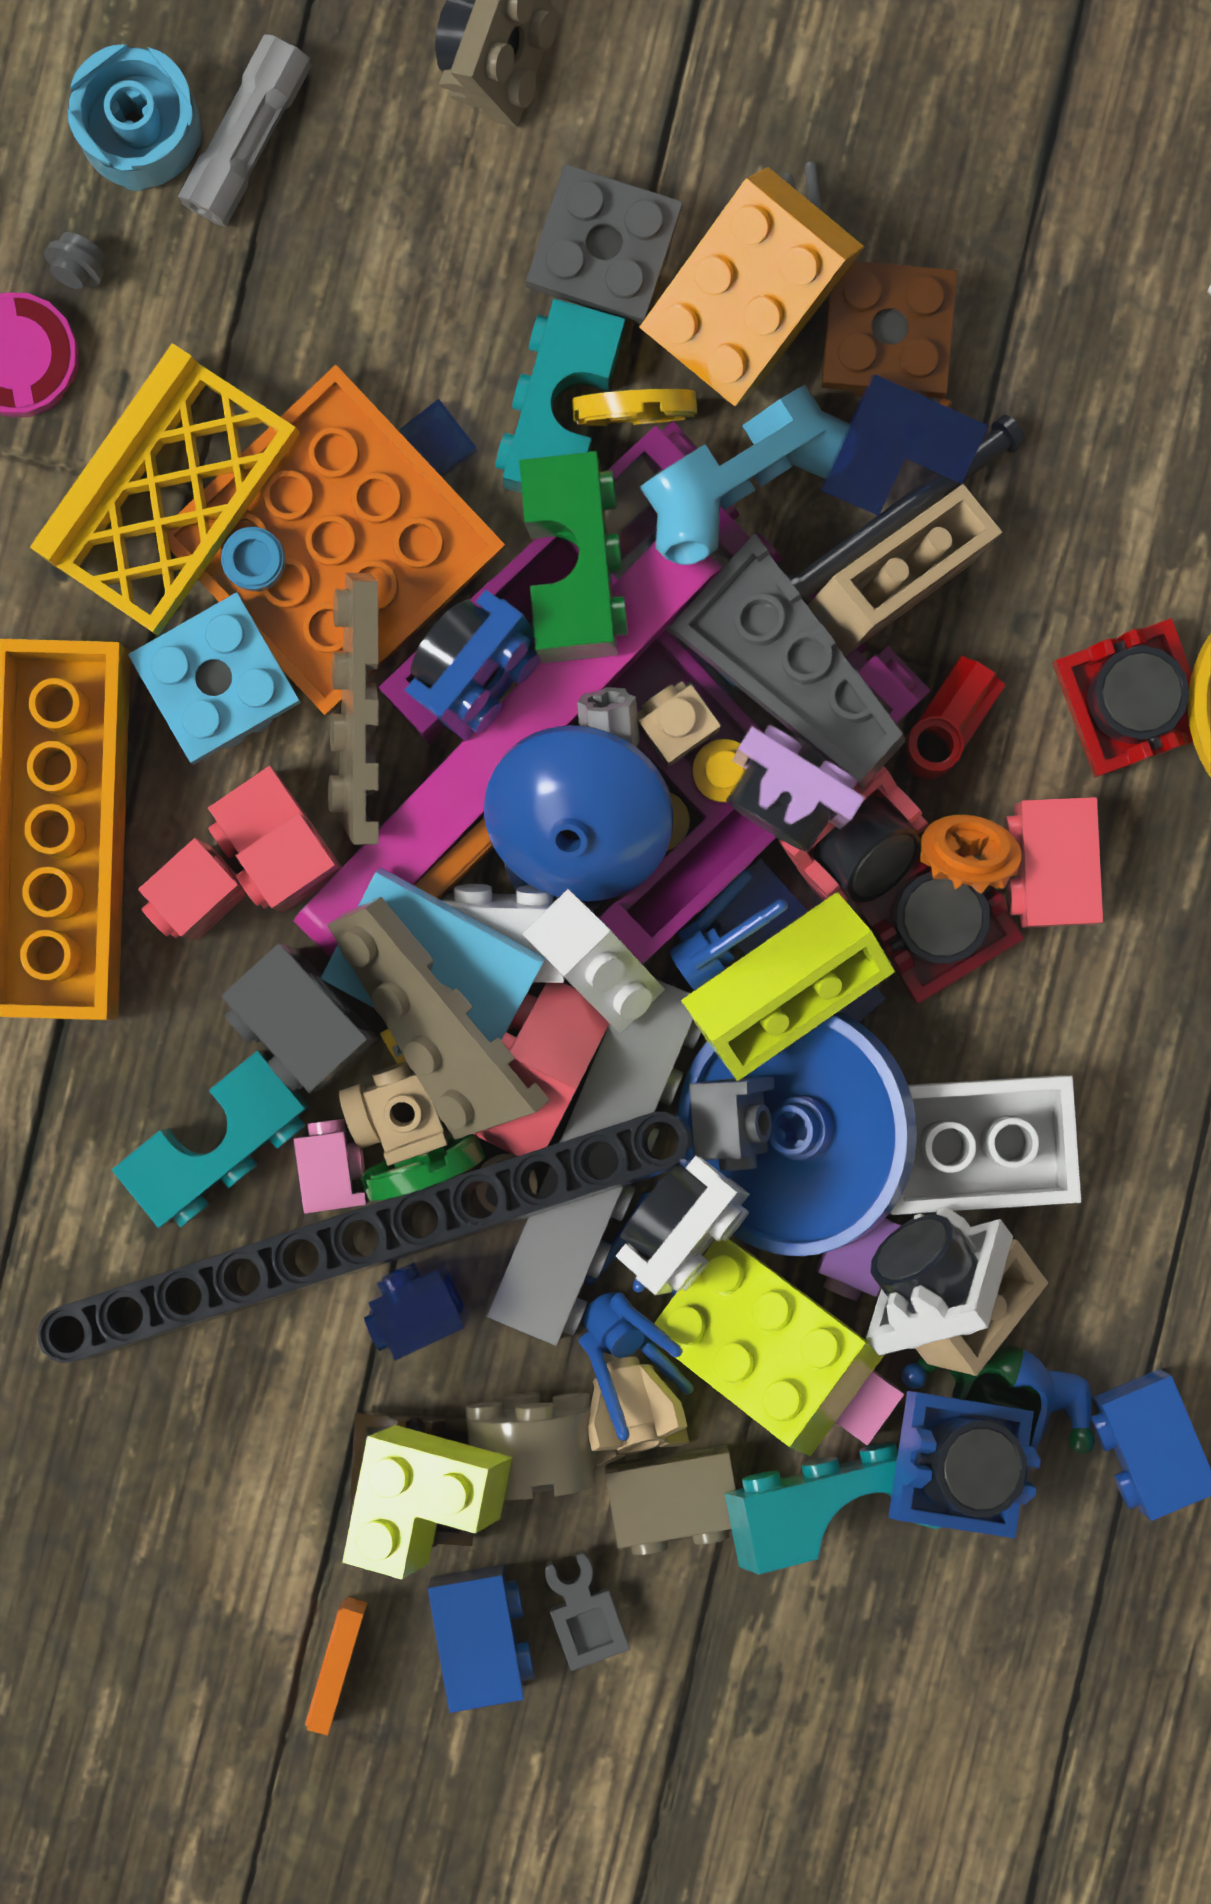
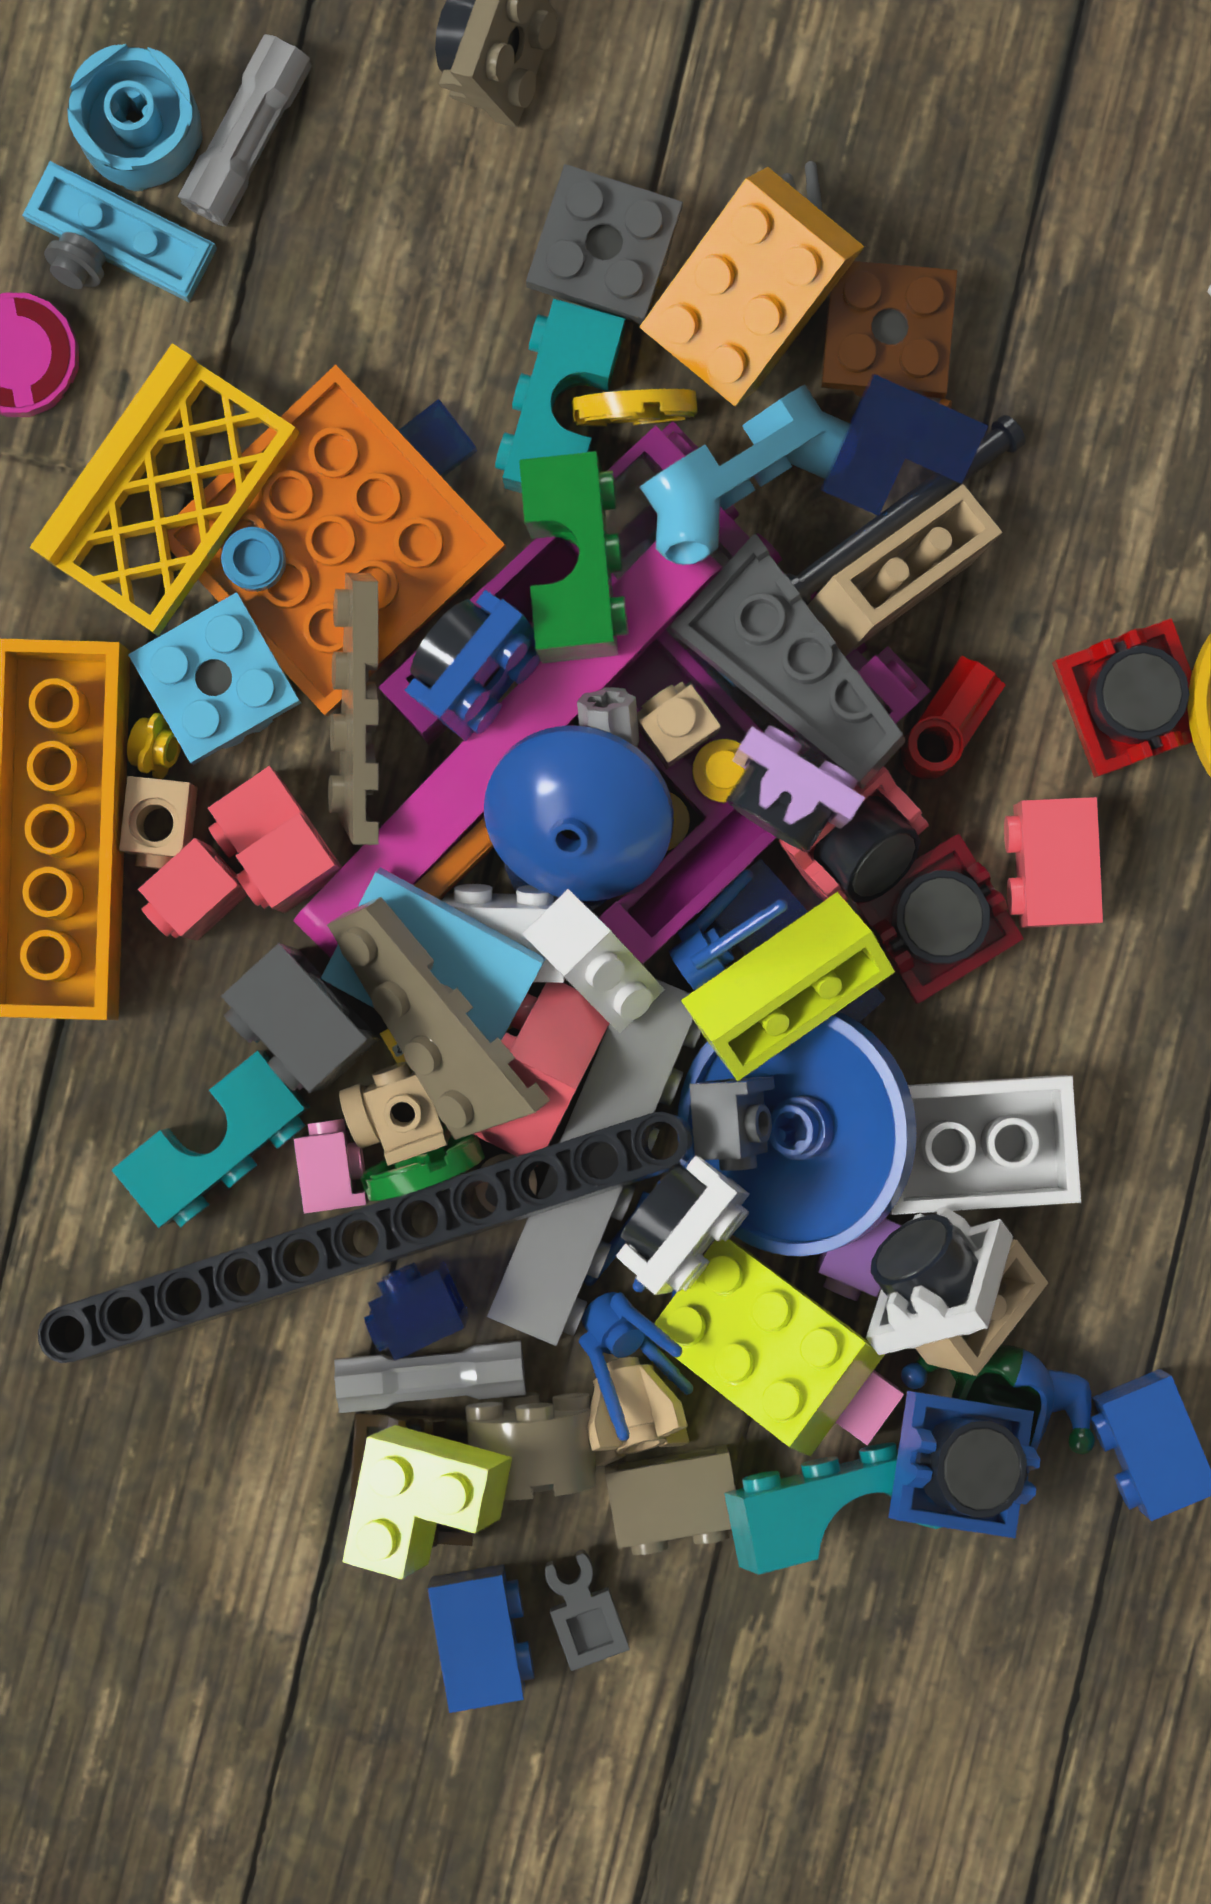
(122, 230): none -> medium azure tile
(145, 796): none -> tan brick
(153, 746): none -> yellow plate
(335, 1665): orange tile -> none
(476, 1372): none -> light grey axle
(970, 837): orange gear -> none

